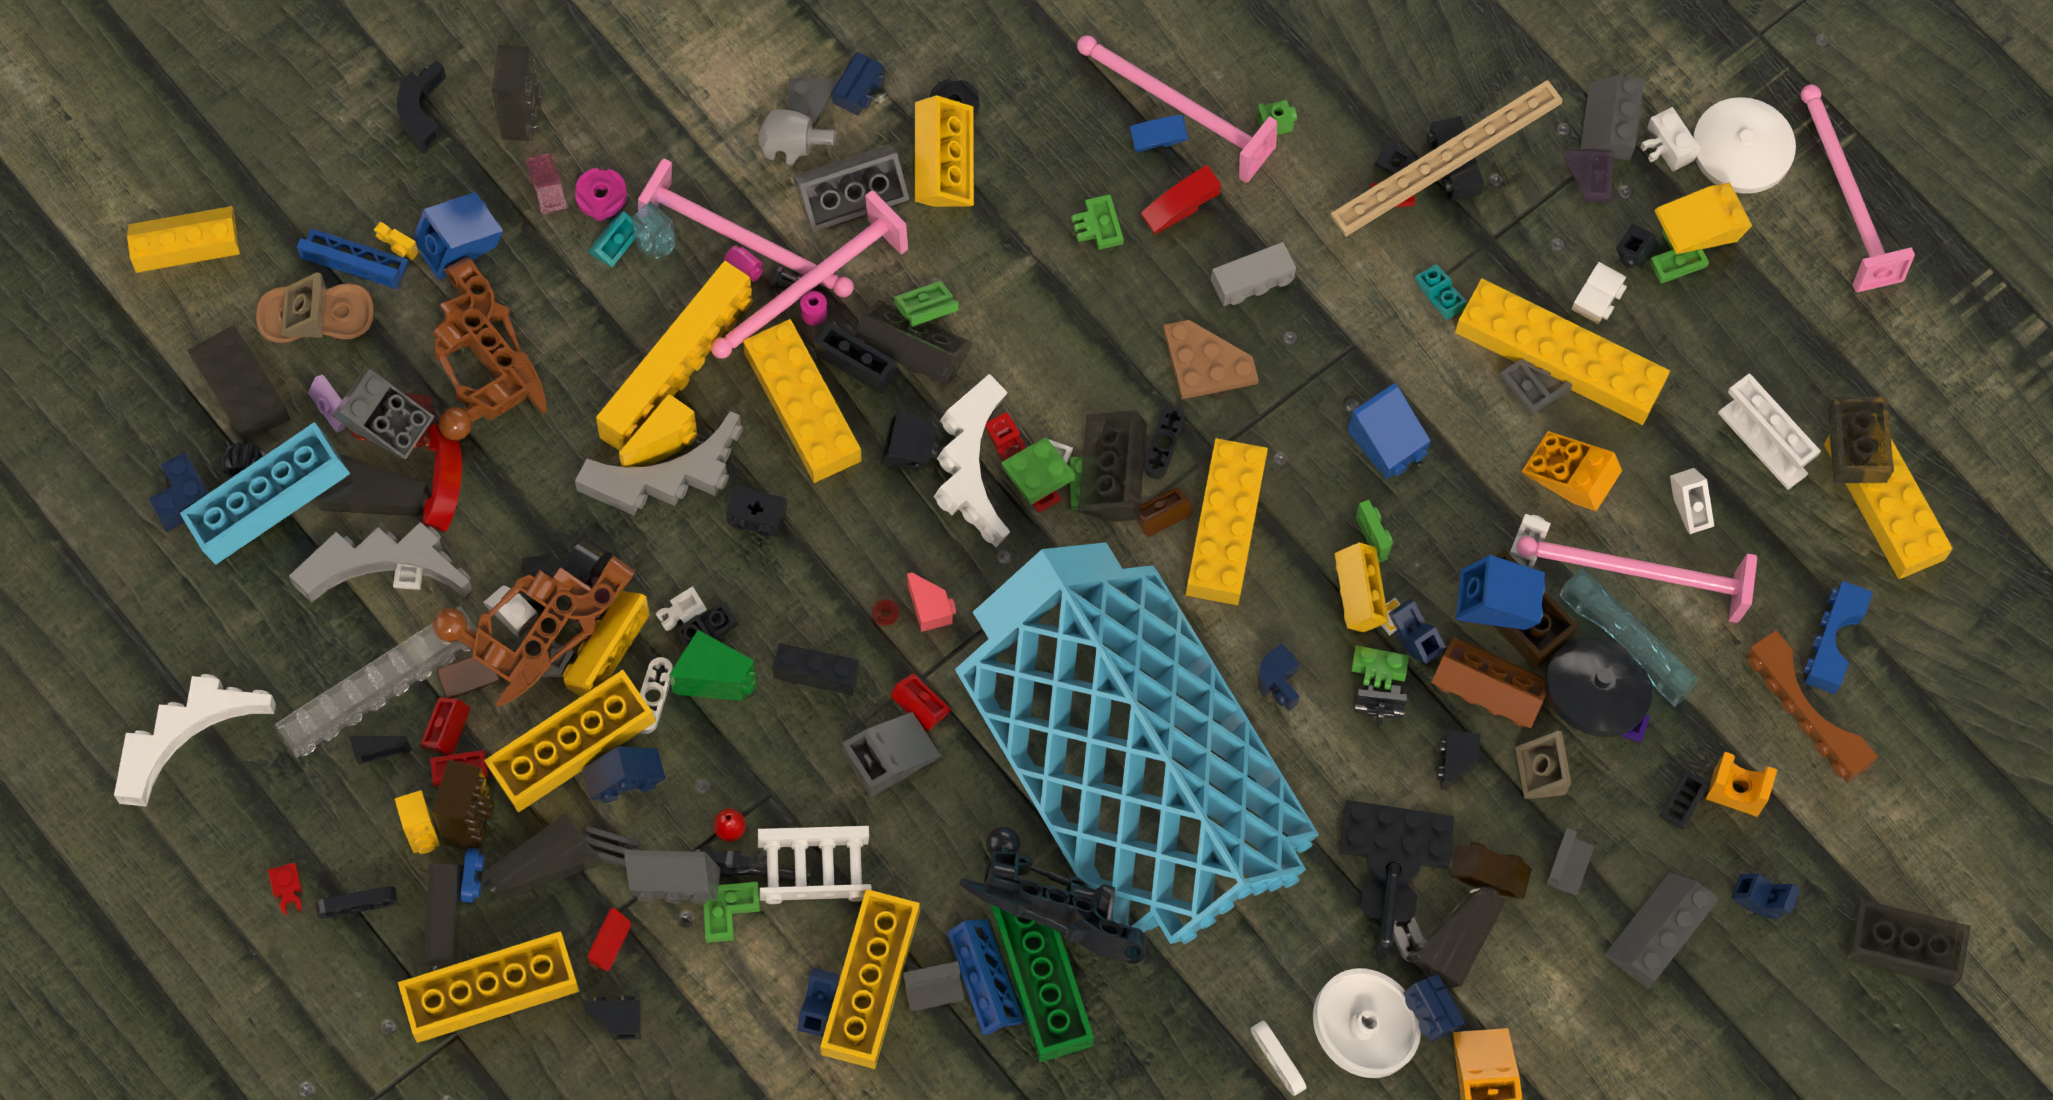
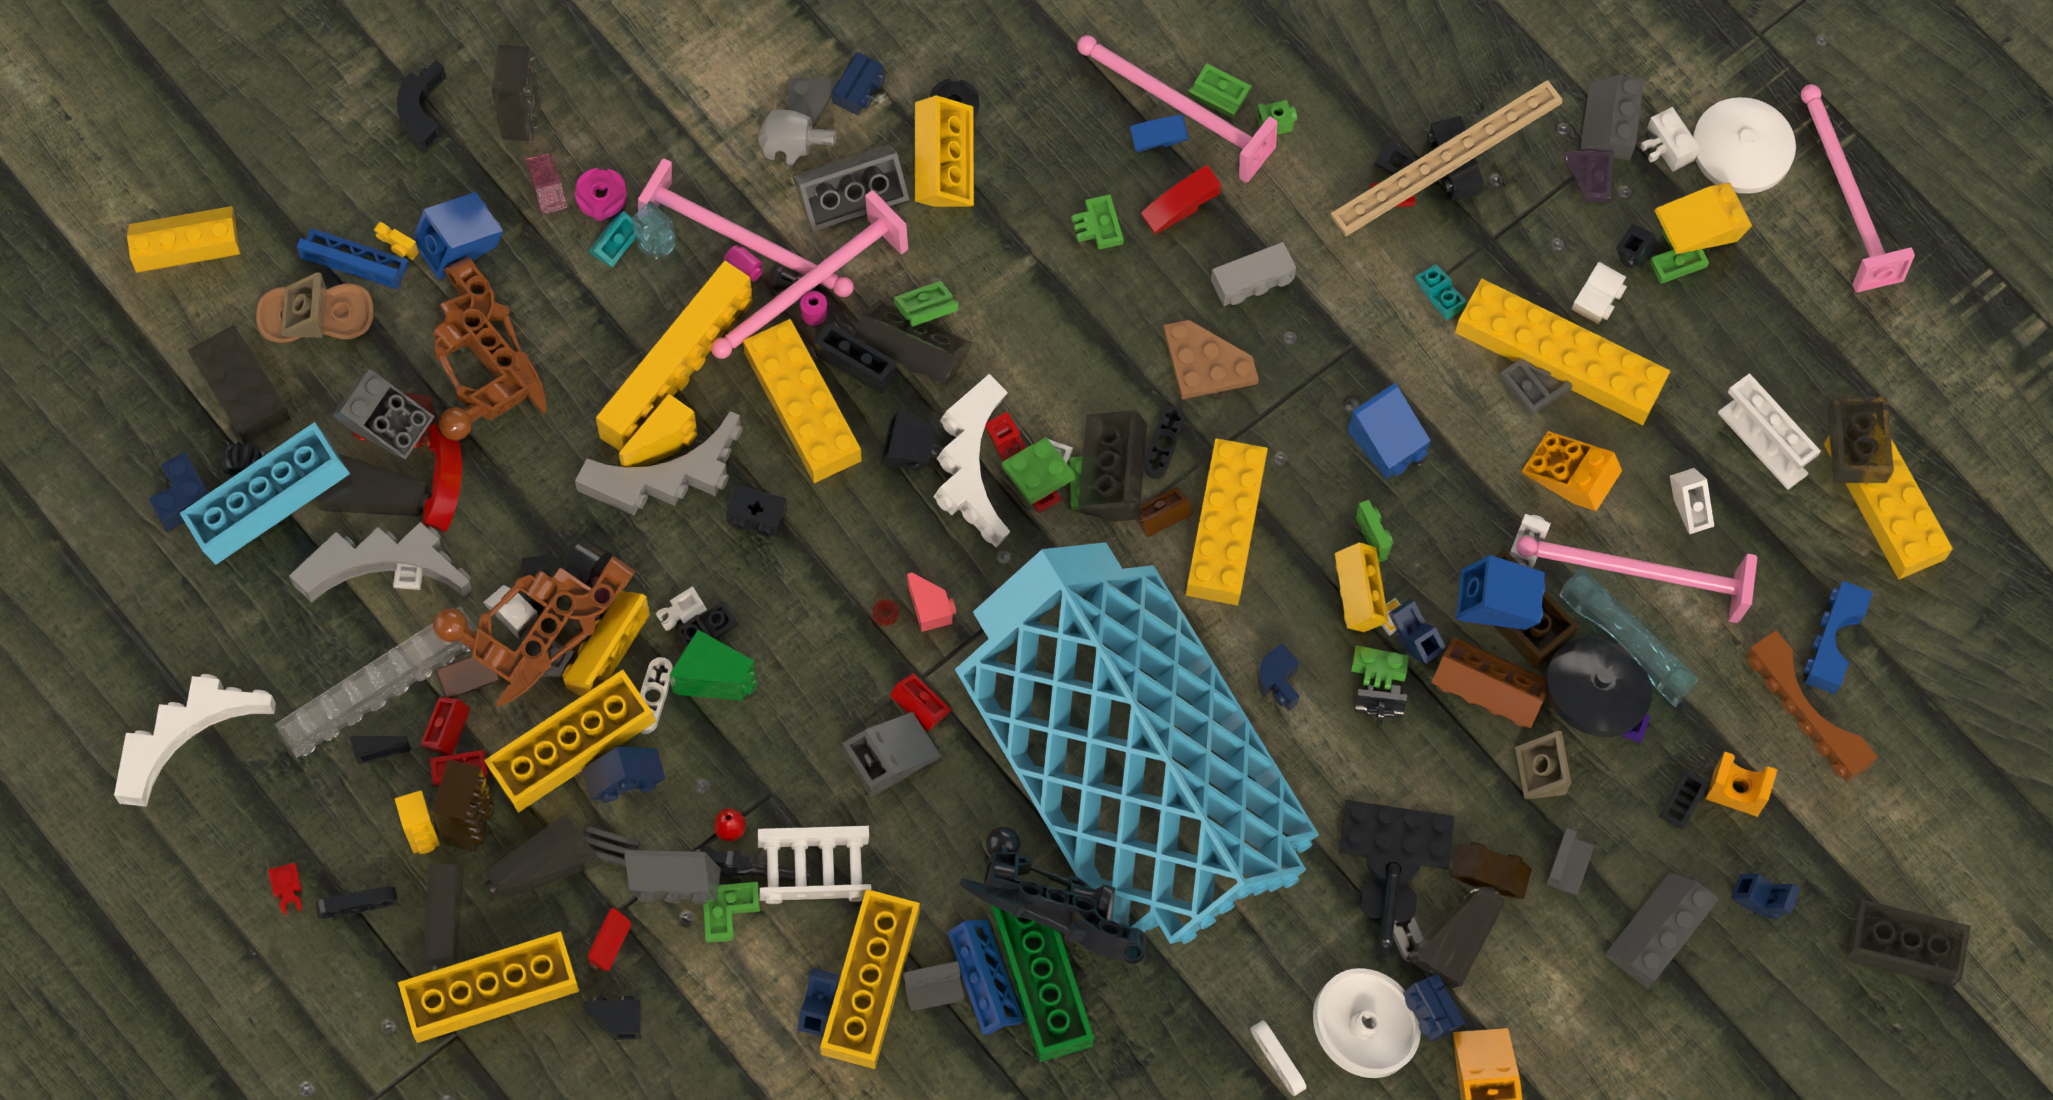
(326, 400): lavender plate -> none
(470, 886): blue plate -> none
(816, 669): black brick -> none
(1219, 91): none -> bright green plate
(1459, 754): black slope -> none

